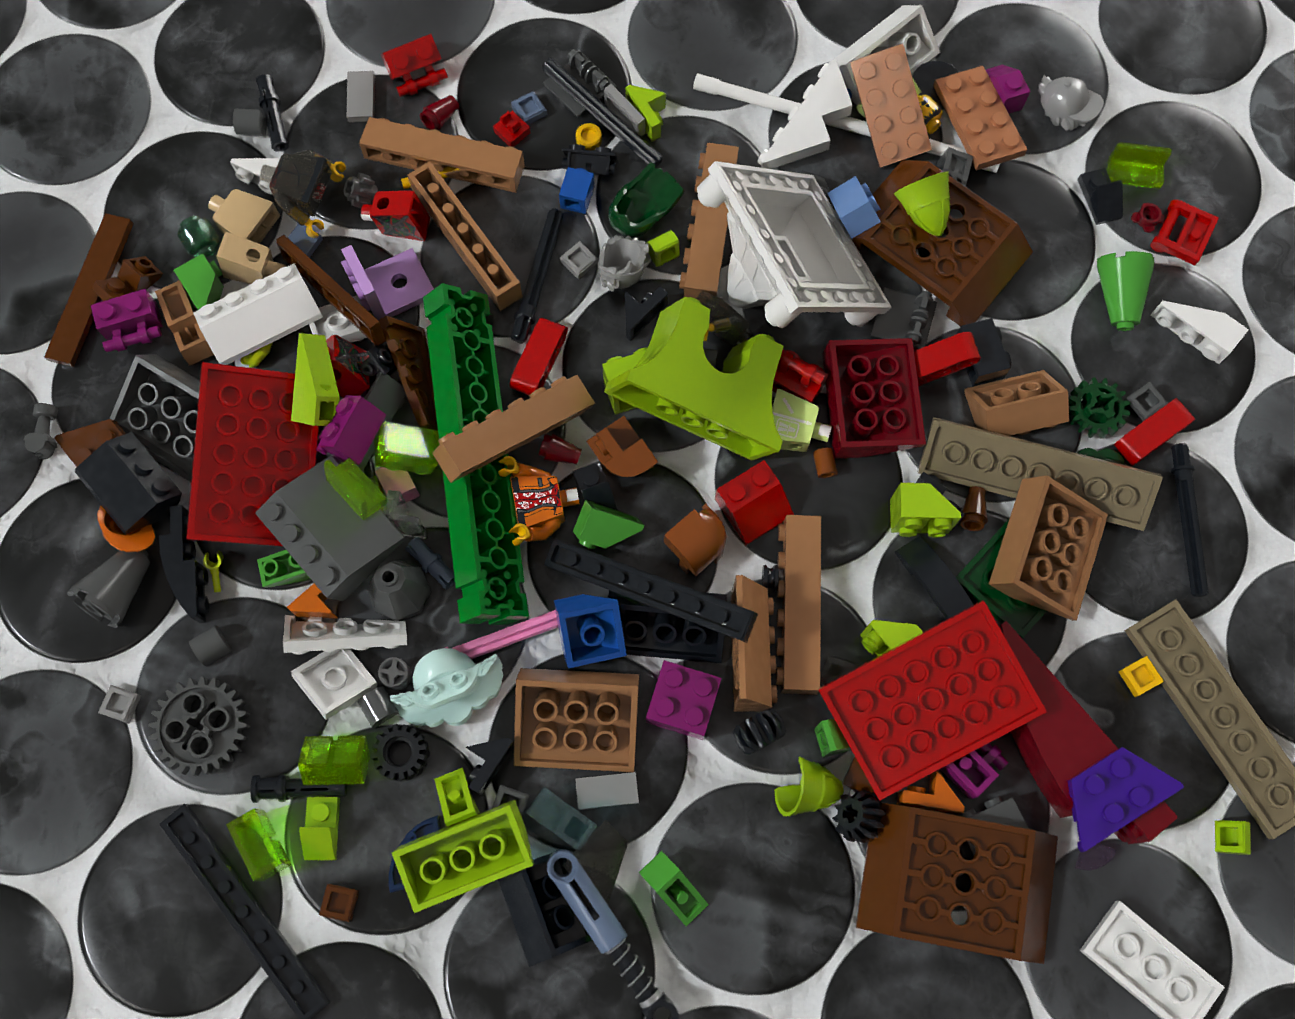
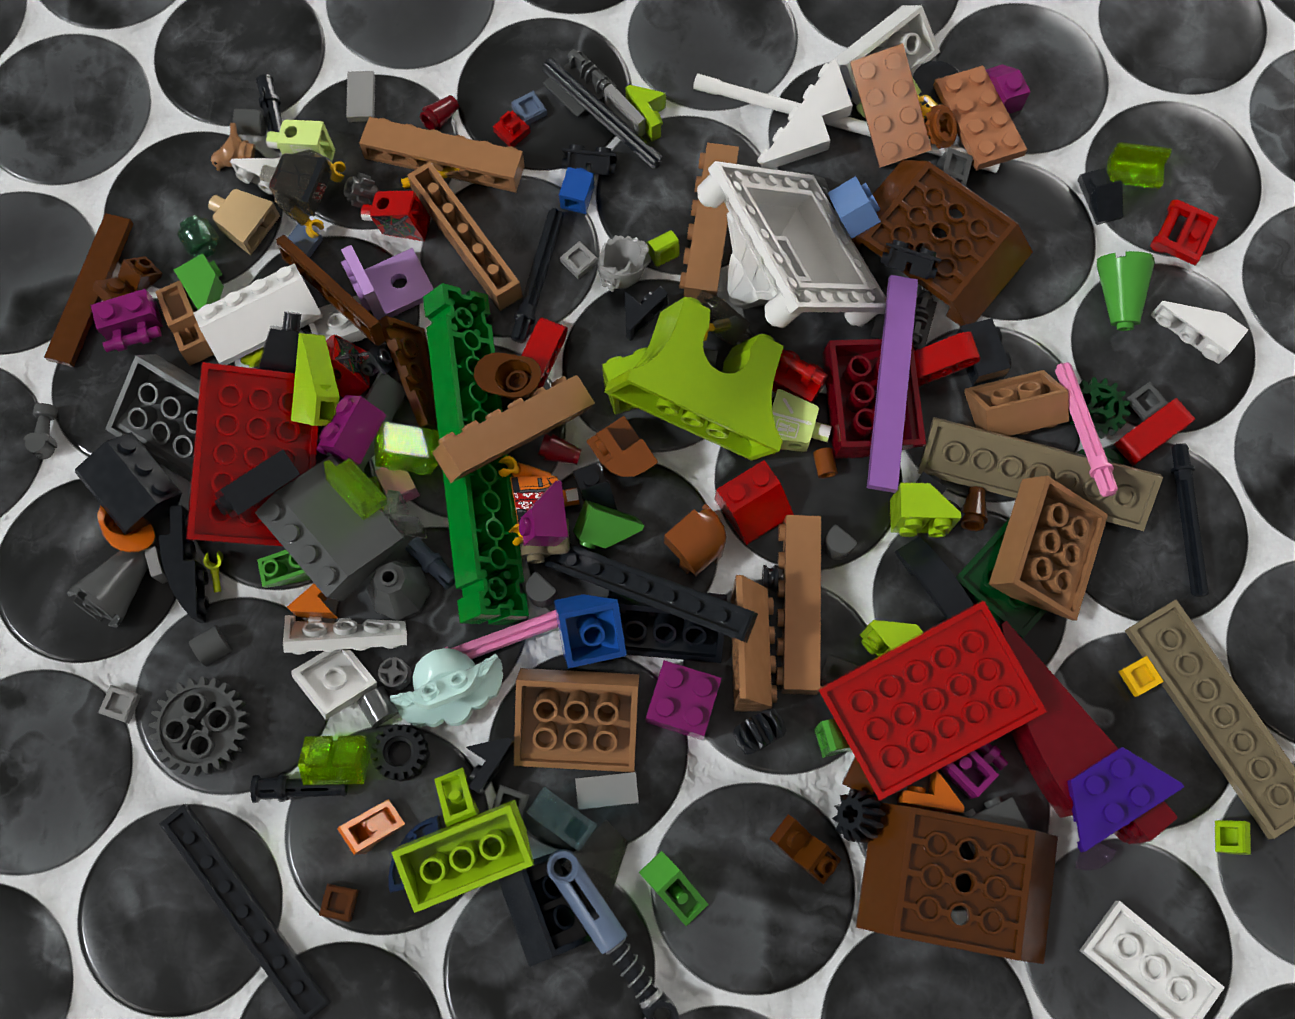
(83, 441): reddish brown wing -> none
(155, 564): none -> light grey tile
(232, 149): none -> medium nougat animal
(245, 259): tan torso -> none
(253, 839): clear neon green piece -> none
(255, 484): none -> black window
(282, 344): none -> black torso
(302, 136): none -> yellowish green torso
(321, 828): lime slope -> none
(371, 827): none -> orange slope
(411, 57): red brick -> none
(507, 375): none -> reddish brown piece
(536, 554): none -> dark tan plate
(540, 591): none -> dark grey brick
(546, 519): none -> magenta slope
(589, 136): yellow tile -> none
(644, 201): dark green hair -> none
(805, 849): none -> reddish brown slope
(816, 790): lime helmet -> none
(838, 543): none -> dark grey brick
(892, 384): none -> medium lavender tile
(921, 261): none -> black hinge
(927, 202): lime helmet -> none
(948, 126): none -> dark orange gear
(1069, 102): light grey hair -> none
(1099, 465): none -> bright pink axle
(1151, 211): dark red plate -> none

